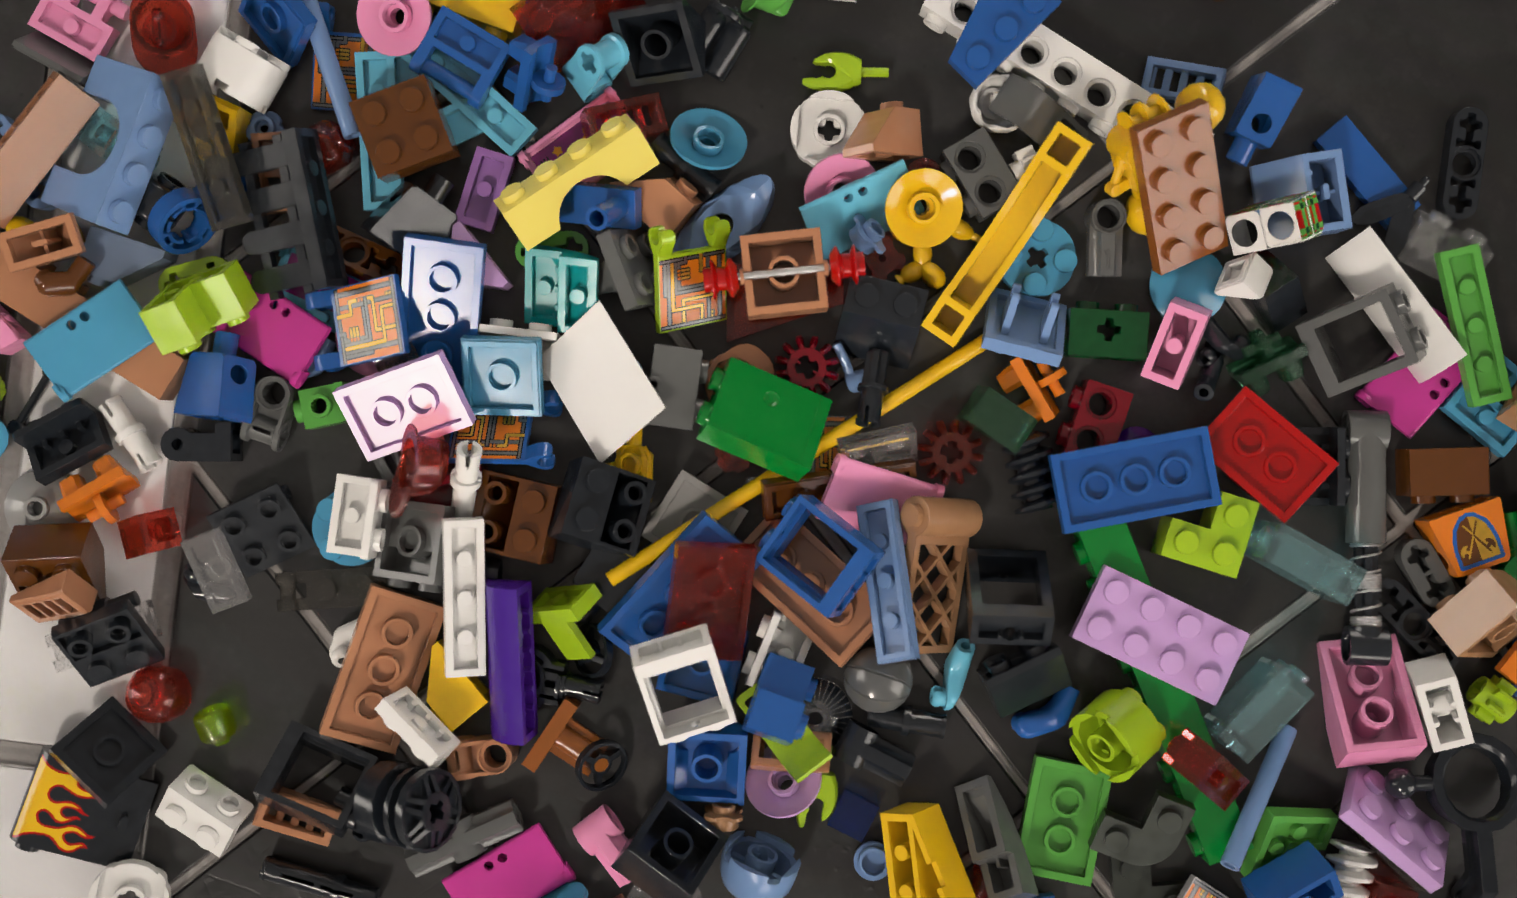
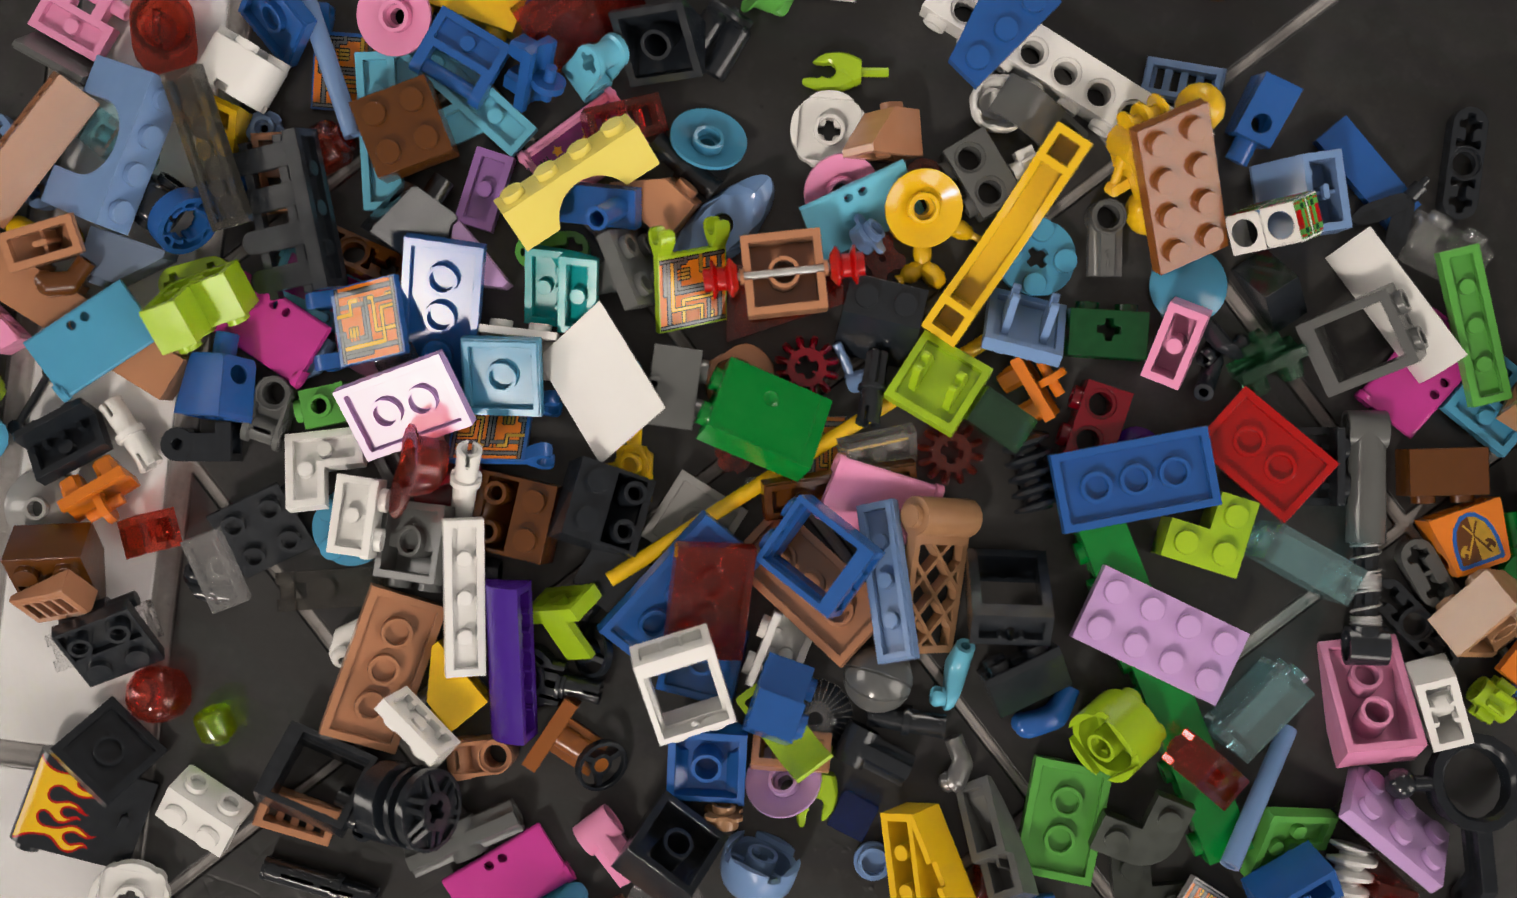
(309, 460): none -> white plate
(938, 383): none -> lime plate
(960, 767): none -> flat silver arm
(1244, 277): white slope -> none

